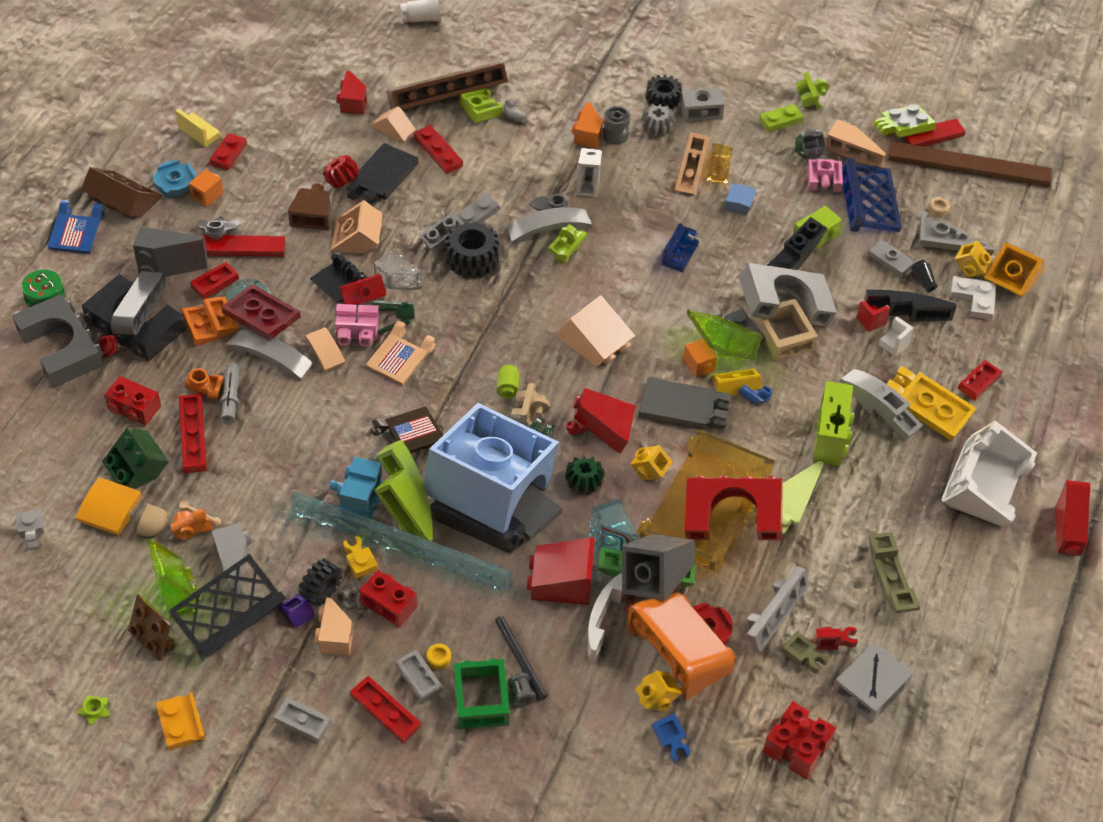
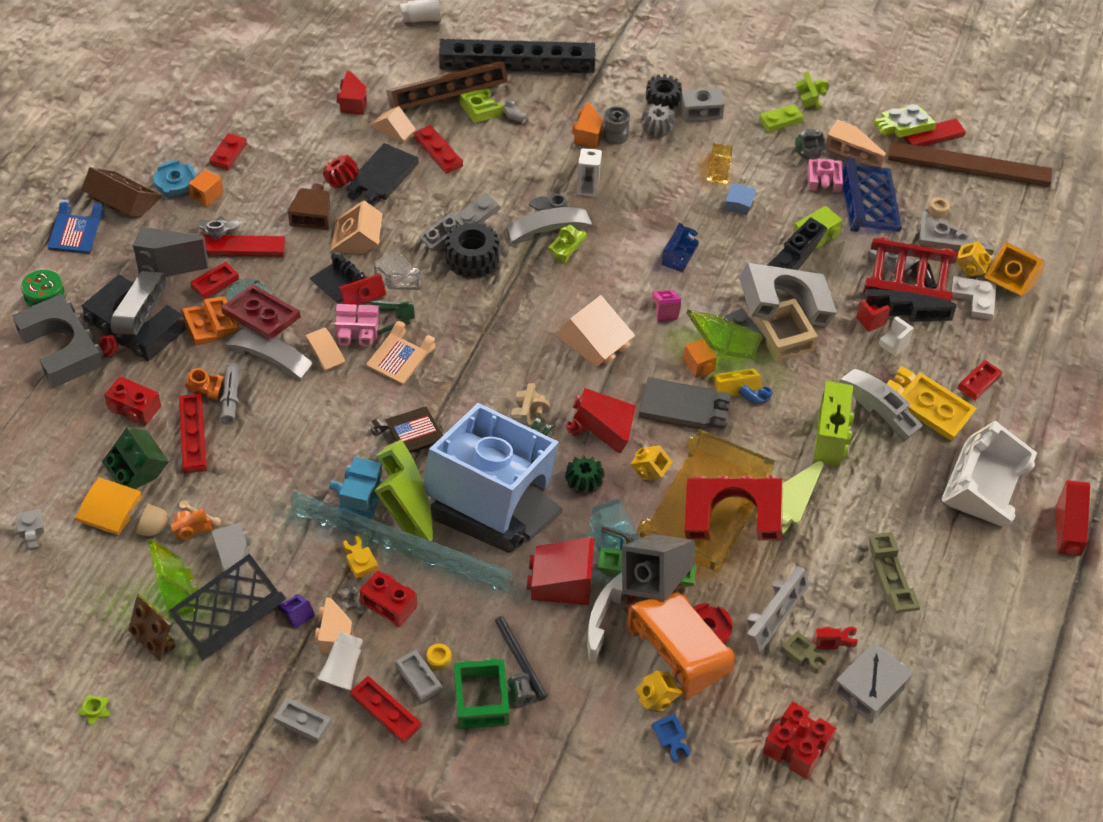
(180, 721): light orange plate -> none
(197, 128): light yellow panel -> none
(320, 582): black tyre -> none
(342, 661): none -> white plant
(507, 381): lime brick -> none
(518, 55): none -> black brick
(667, 305): none -> dark pink slope
(693, 163): light nougat slope -> none
(903, 250): none -> red fence

